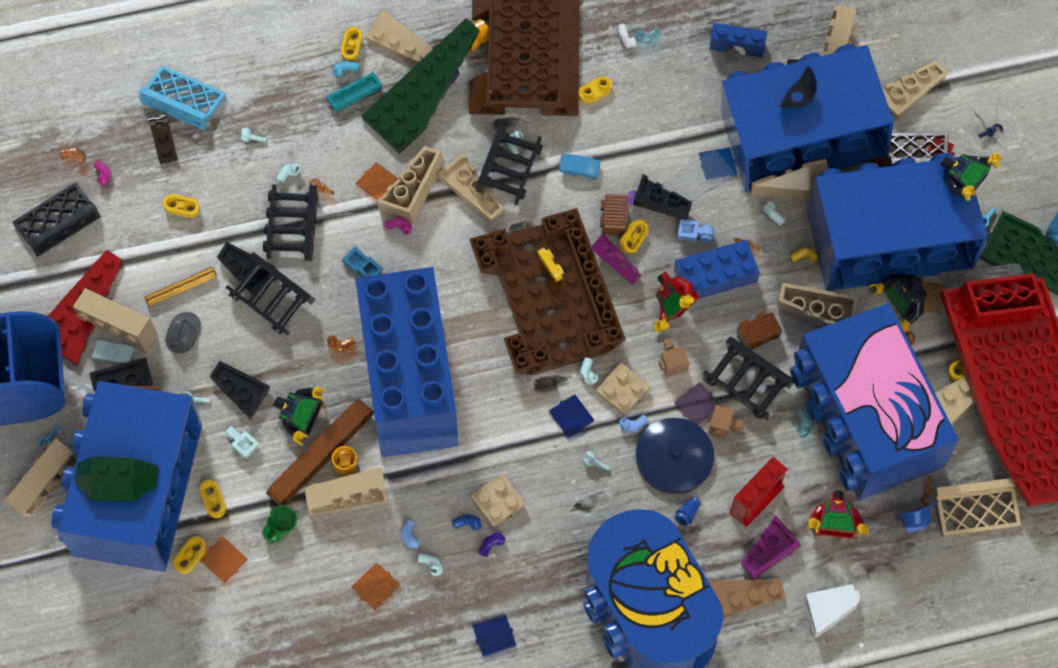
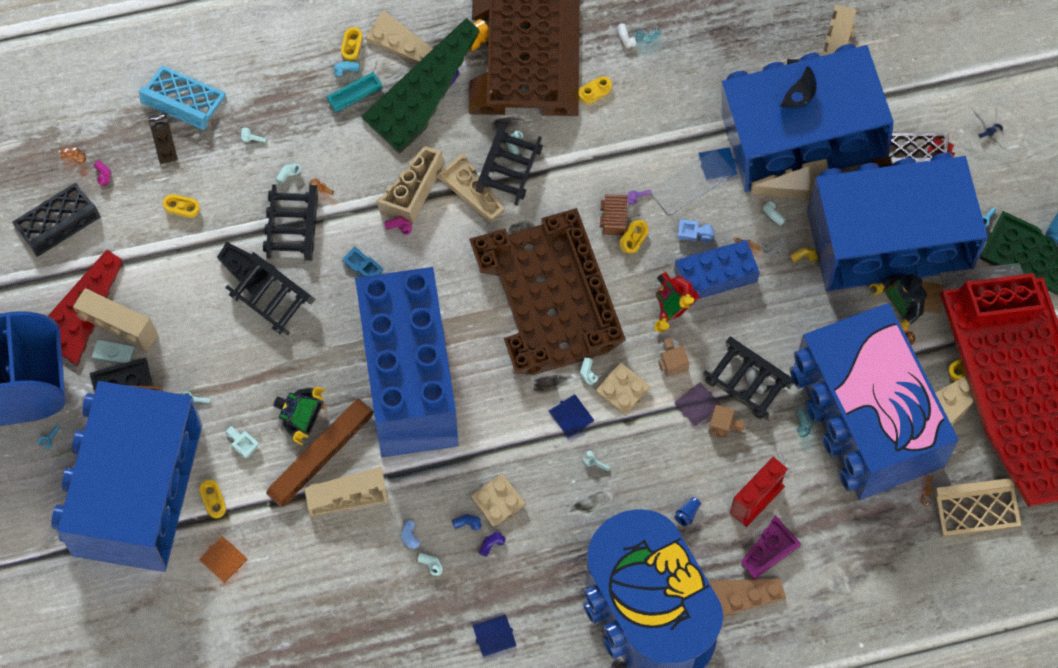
(42, 478): tan wedge -> none
(116, 478): dark green wedge -> none
(180, 286): pearl gold axle -> none
(182, 332): dark grey piece -> none
(188, 555): yellow plate -> none
(240, 388): black wing -> none
(279, 523): green hair -> none
(340, 346): clear orange arm -> none
(345, 461): light orange wheel -> none
(375, 586): clear orange piece -> none
(376, 181): clear orange piece -> none
(547, 259): yellow plate -> none
(580, 165): dark azure slope -> none
(611, 255): magenta wing -> none
(633, 426): light blue arm -> none
(658, 199): black wing -> none
(674, 455): dark blue dish -> none
(750, 39): blue arch -> none
(759, 330): dark orange brick -> none
(816, 305): tan wedge -> none
(830, 606): white slope -> none
(837, 518): torso -> none
(912, 87): tan wing -> none
(917, 519): blue piece -> none
(968, 173): torso -> none

